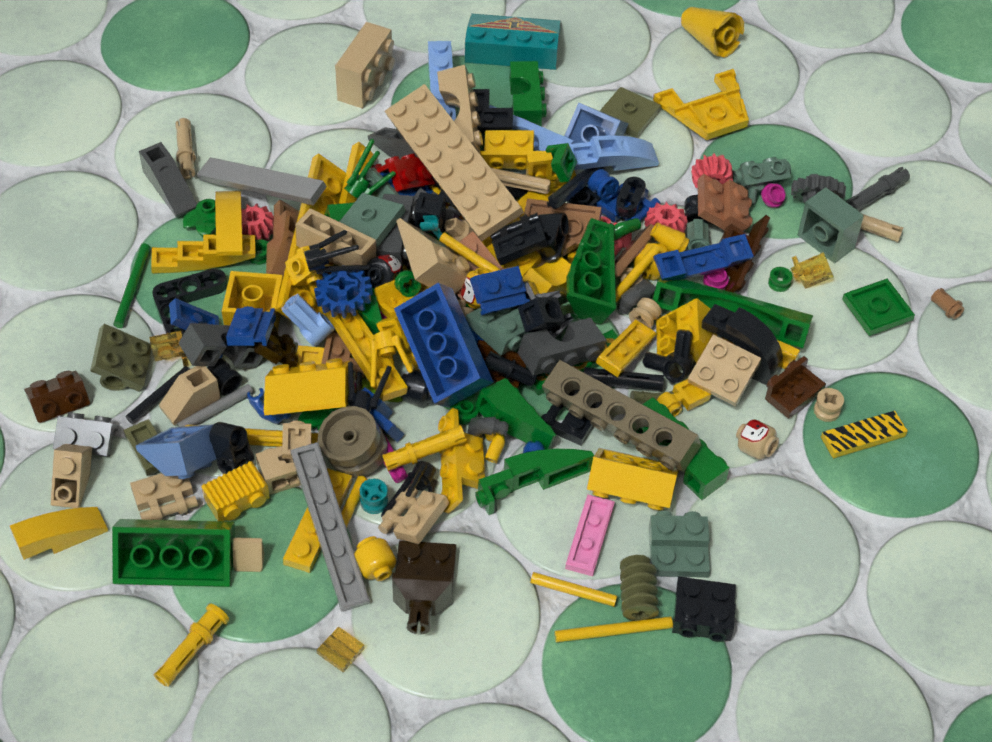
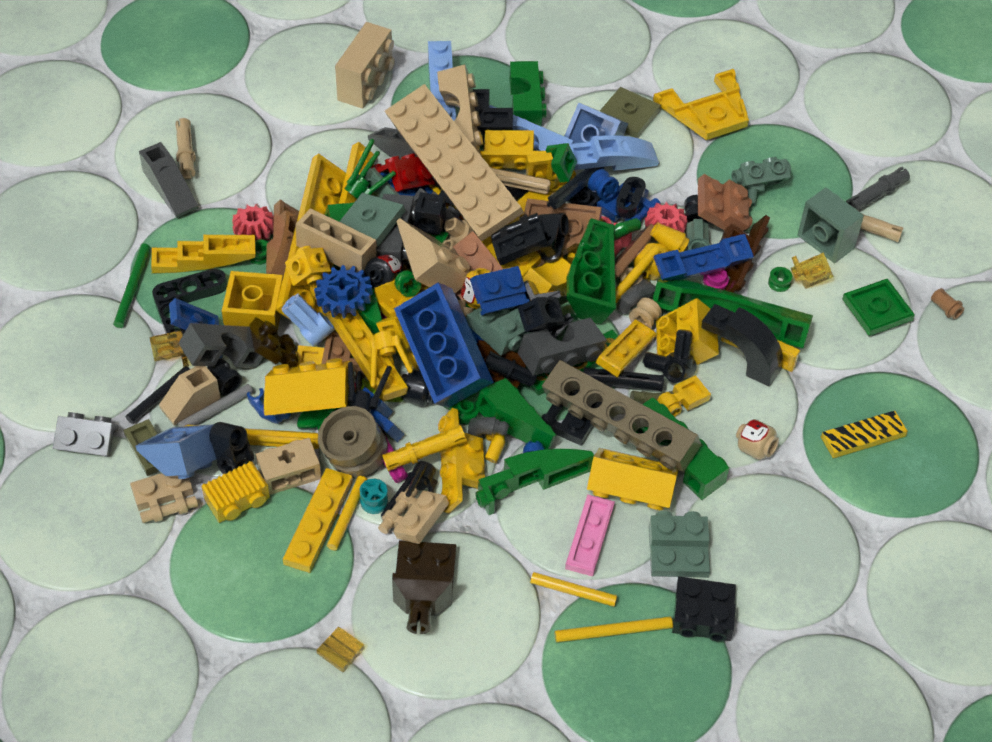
(57, 395): reddish brown bracket -> none
(57, 530): yellow slope -> none
(70, 475): tan slope -> none
(120, 359): olive plate -> none
(172, 552): green slope -> none
(200, 634): yellow pin -> none
(202, 217): green plate -> none
(228, 223): yellow slope -> none
(248, 554): tan slope -> none
(250, 326): blue plate -> none
(262, 181): light grey tile -> none
(294, 436): tan bracket -> none
(318, 258): black plant -> none
(329, 527): light grey tile -> none
(375, 558): yellow head -> none
(431, 224): teal hand -> none
(467, 253): yellow bar -> none
(509, 38): teal slope -> none
(638, 588): olive piece -> none
(714, 29): yellow cone -> none
(714, 167): coral gear -> none
(724, 370): tan plate -> none
(773, 195): dark pink plate -> none
(793, 388): reddish brown bracket -> none
(806, 188): dark grey gear -> none
(828, 411): tan wheel -> none

